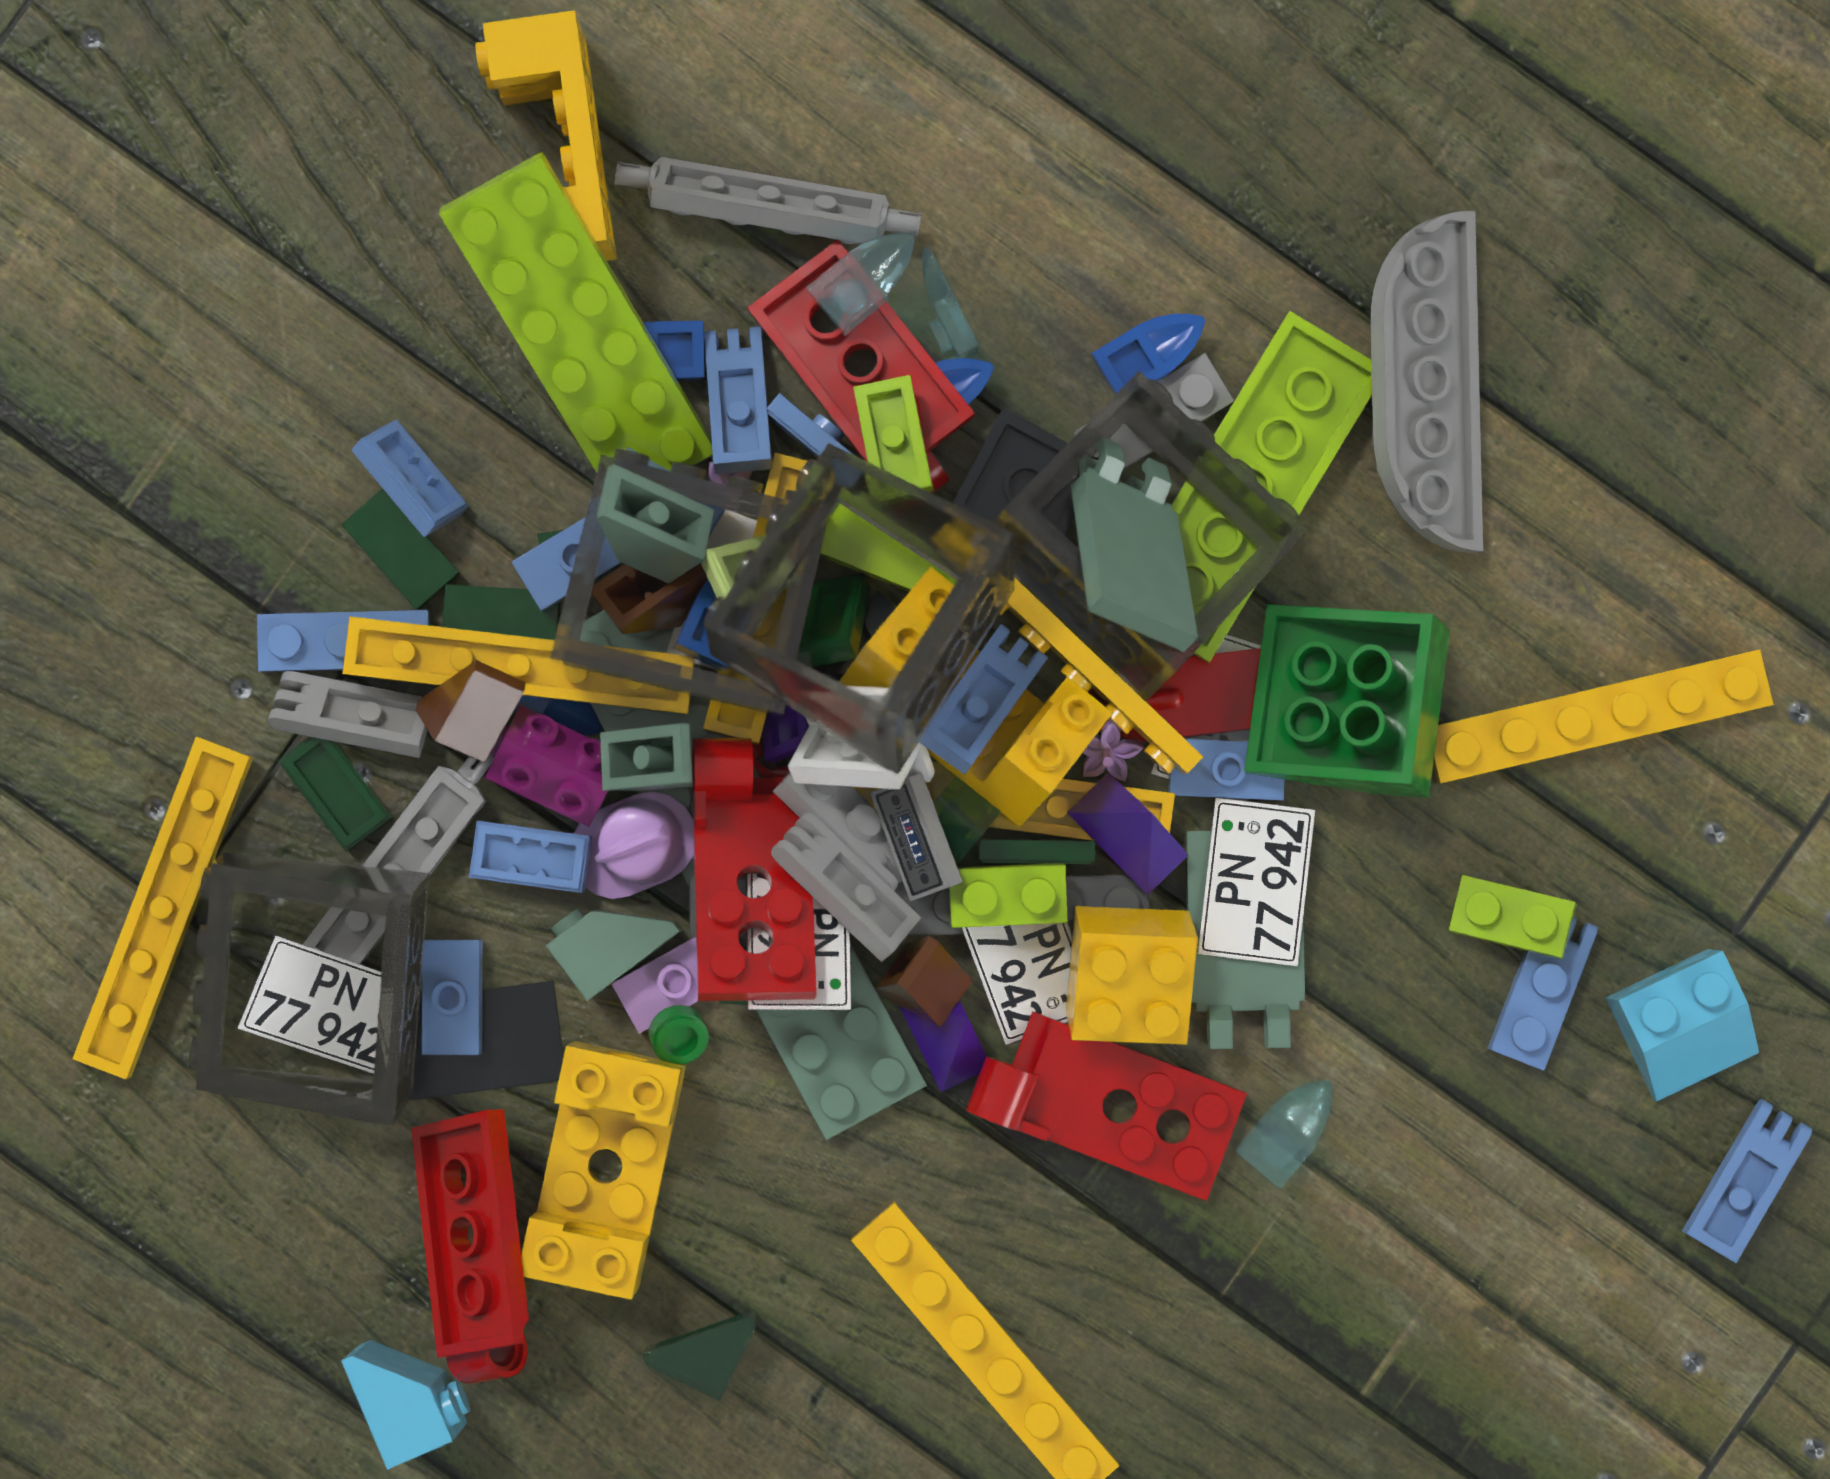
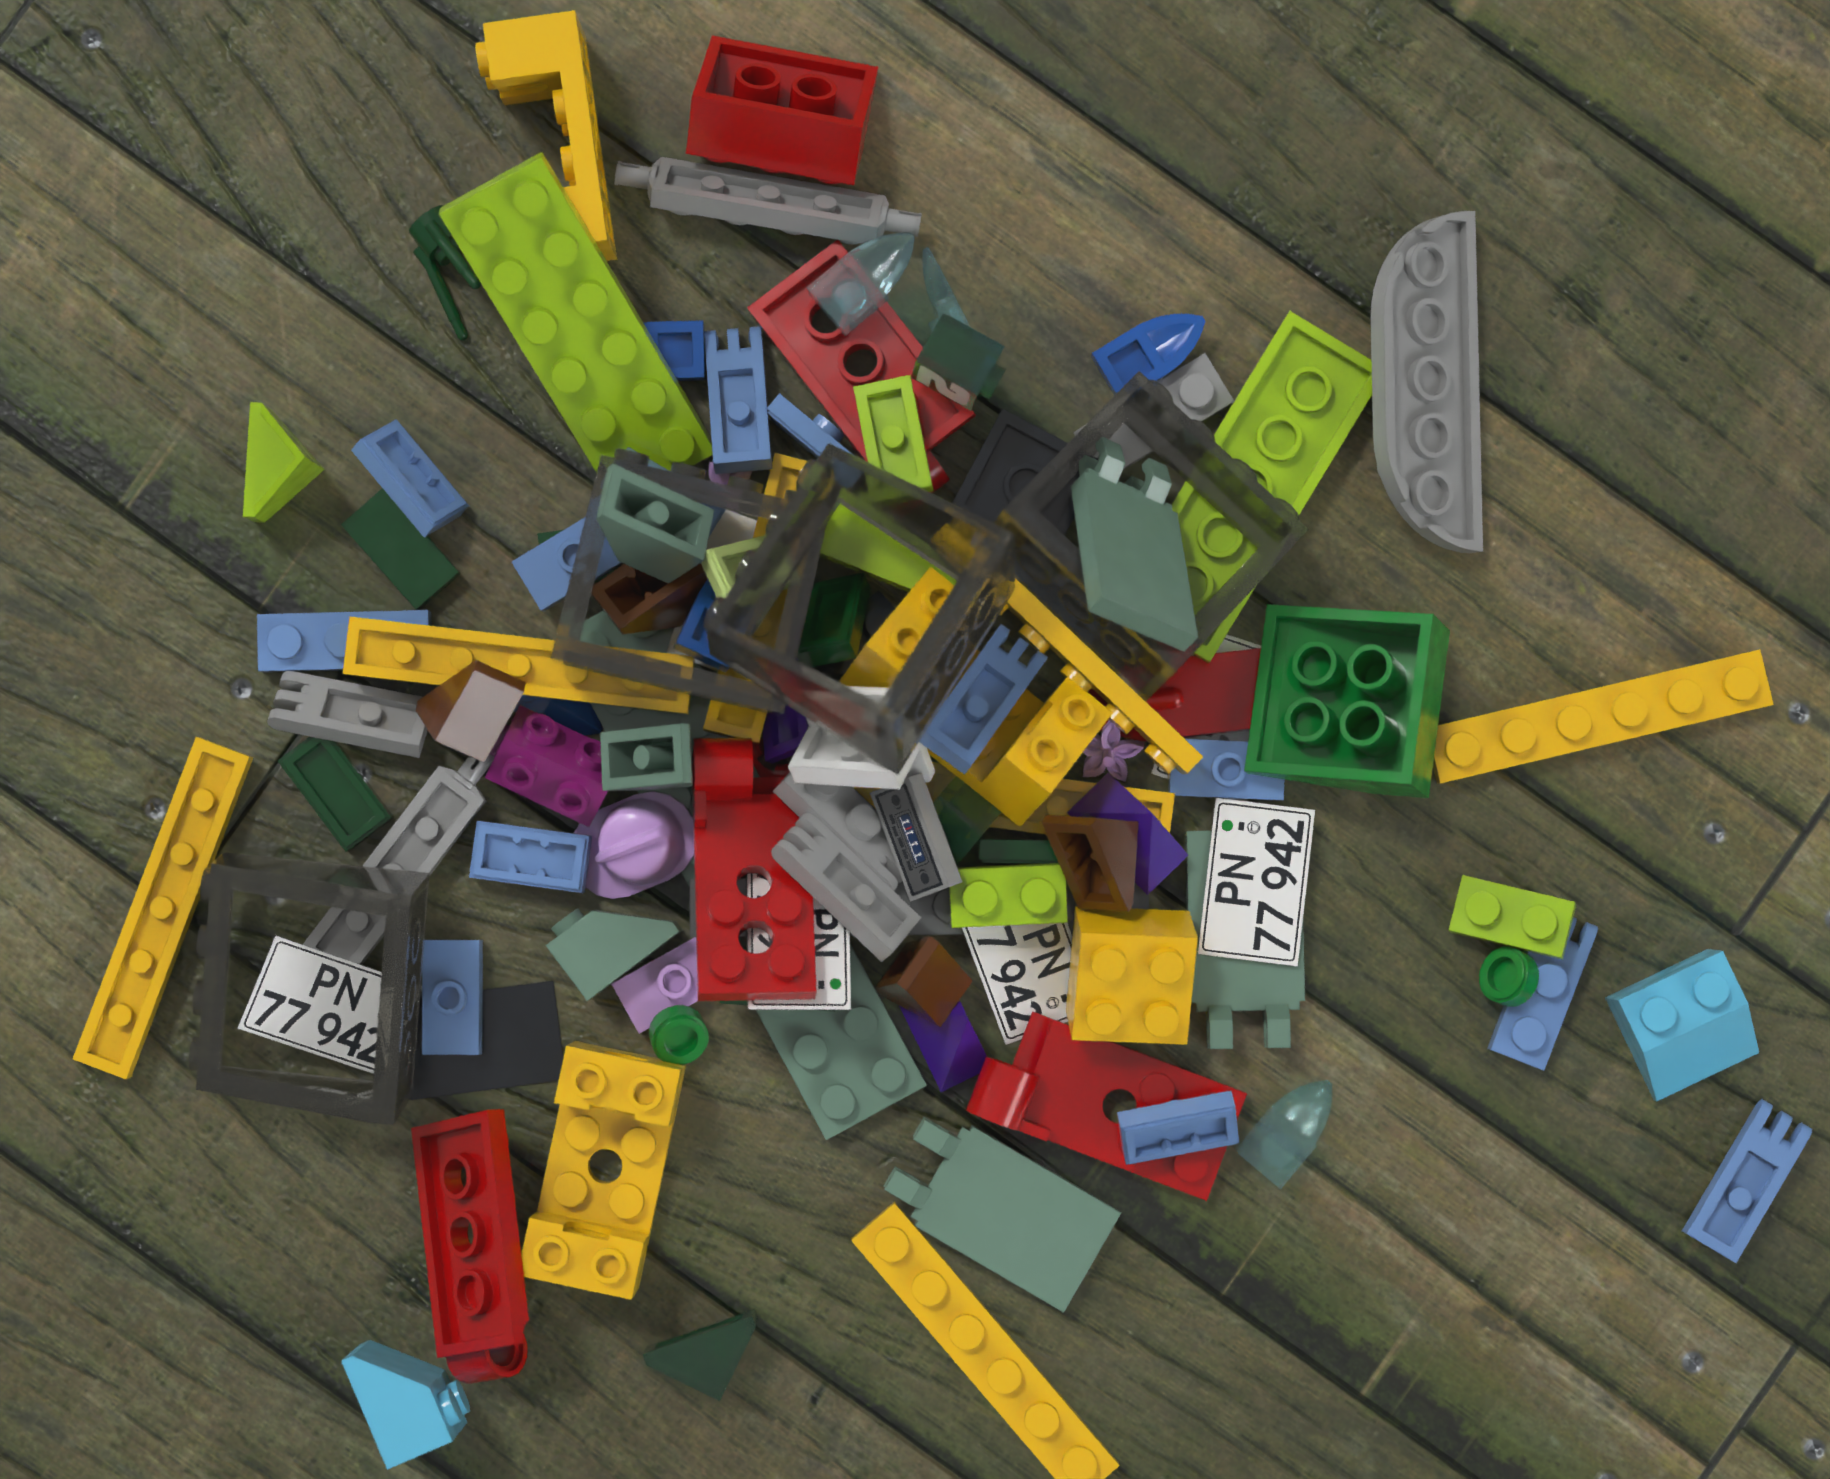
(275, 465): none -> lime slope
(438, 244): none -> dark green plant
(498, 611): dark green tile -> none
(781, 110): none -> red slope
(959, 363): none -> clear green brick
(1006, 1212): none -> sand green tile
(1096, 859): none -> reddish brown slope
(1178, 1127): none -> medium blue plate
(1508, 976): none -> green tile

